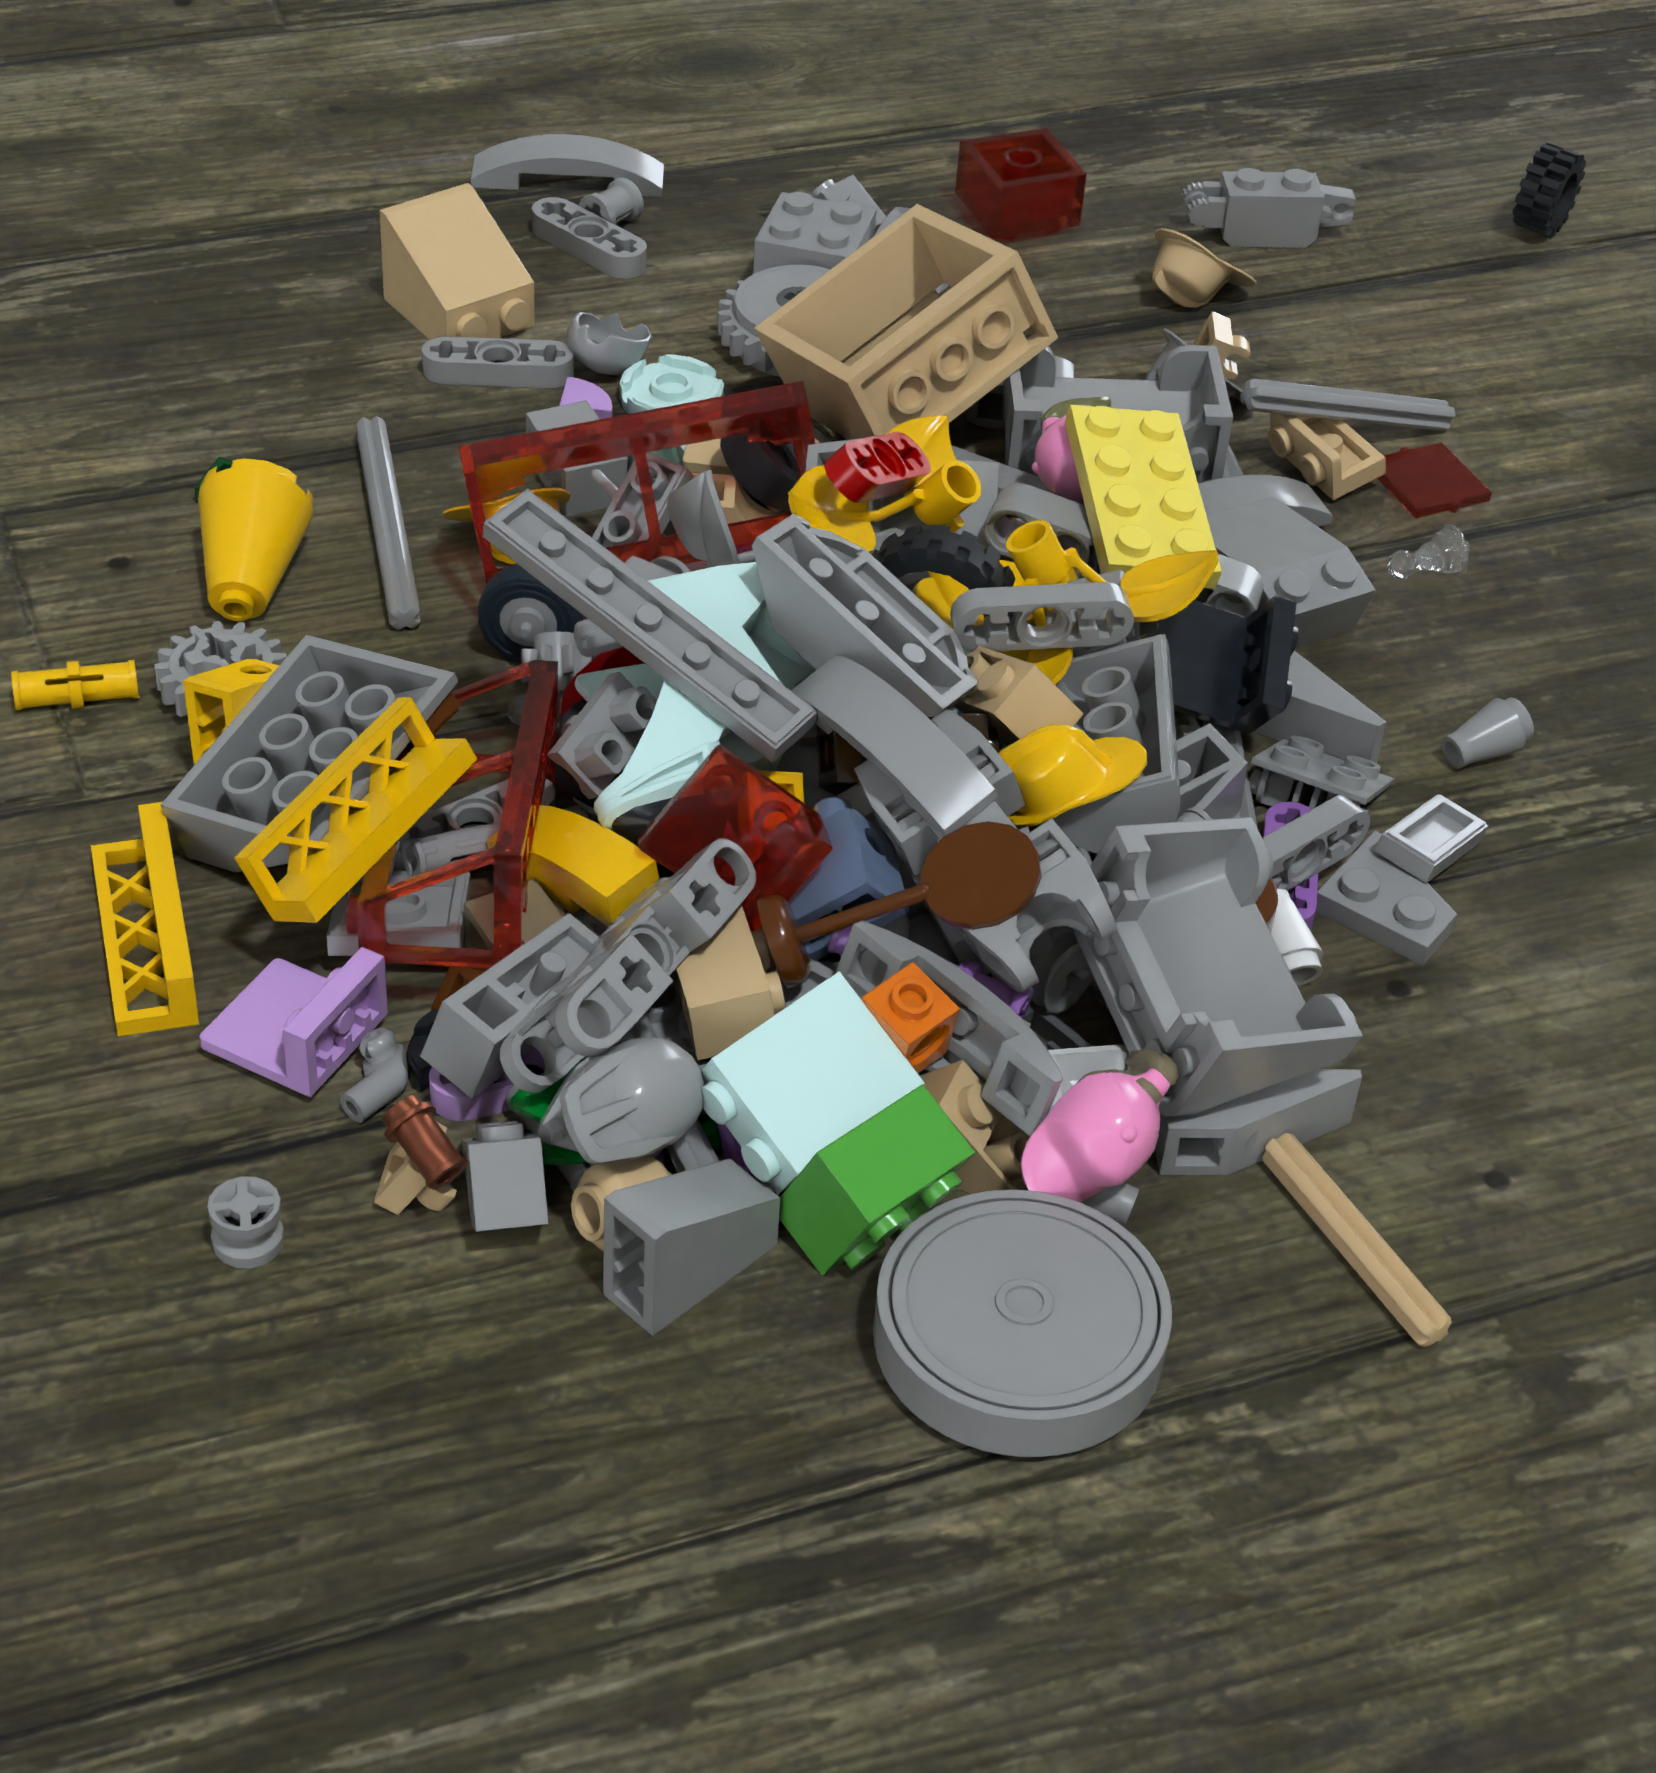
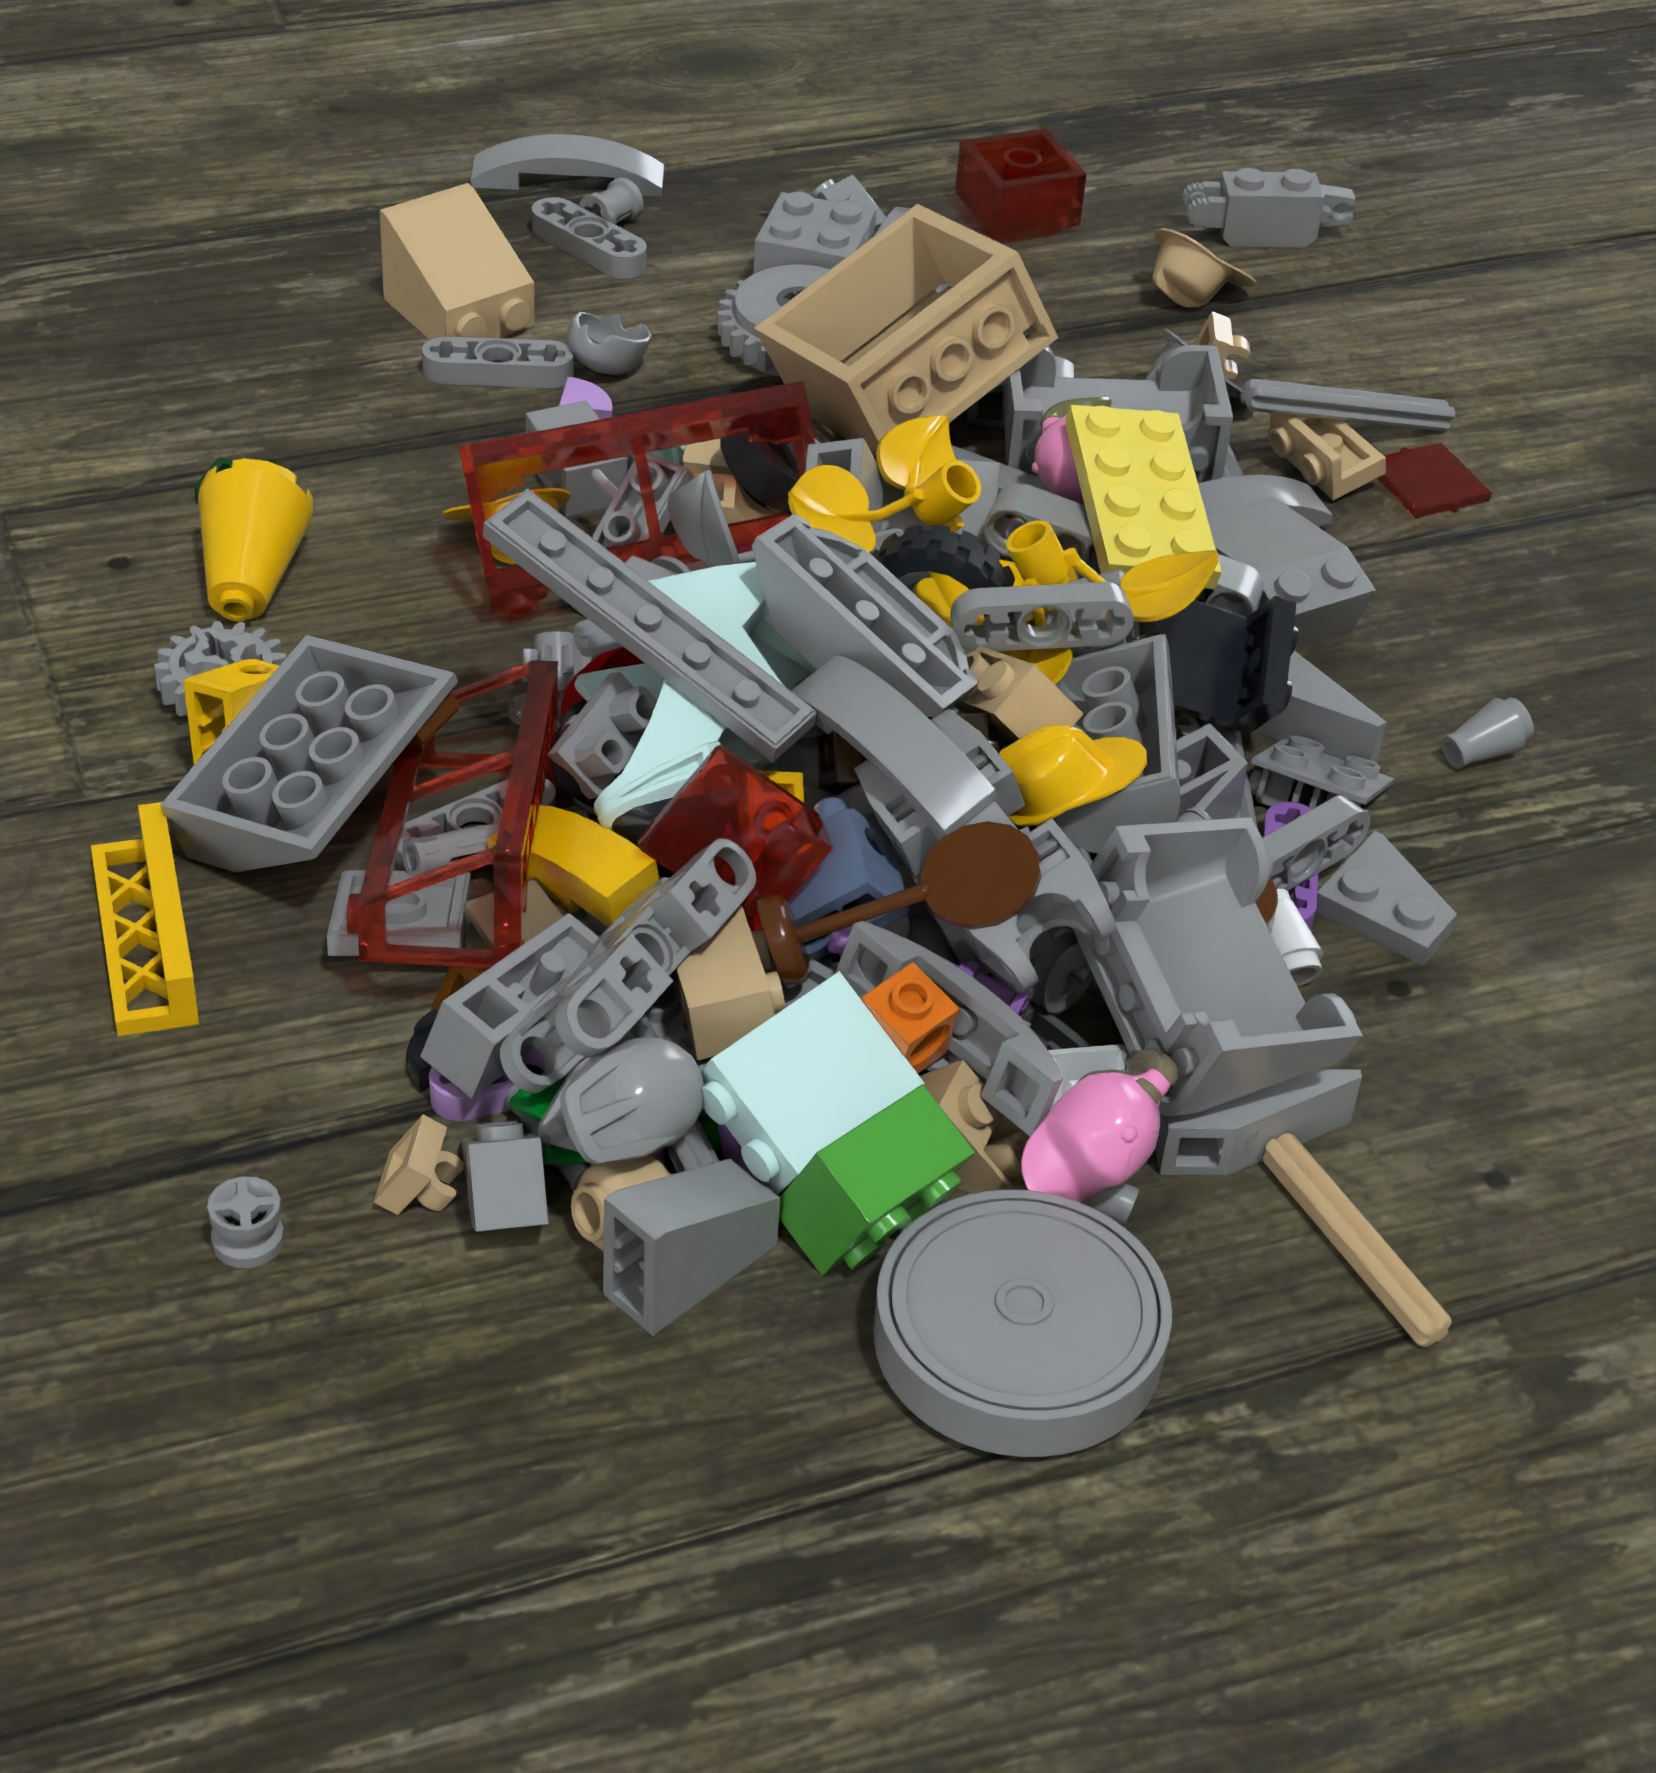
(74, 684): yellow pin -> none
(300, 1023): lavender bracket -> none
(364, 833): yellow fence -> none
(384, 1075): light grey arm -> none
(388, 524): light grey axle -> none
(423, 1141): copper pin -> none
(518, 608): black wheel -> none
(667, 383): light aqua tile -> none
(877, 467): red beam -> none
(1431, 838): light grey tile -> none
(1442, 553): clear piece -> none
(1549, 189): black tyre -> none

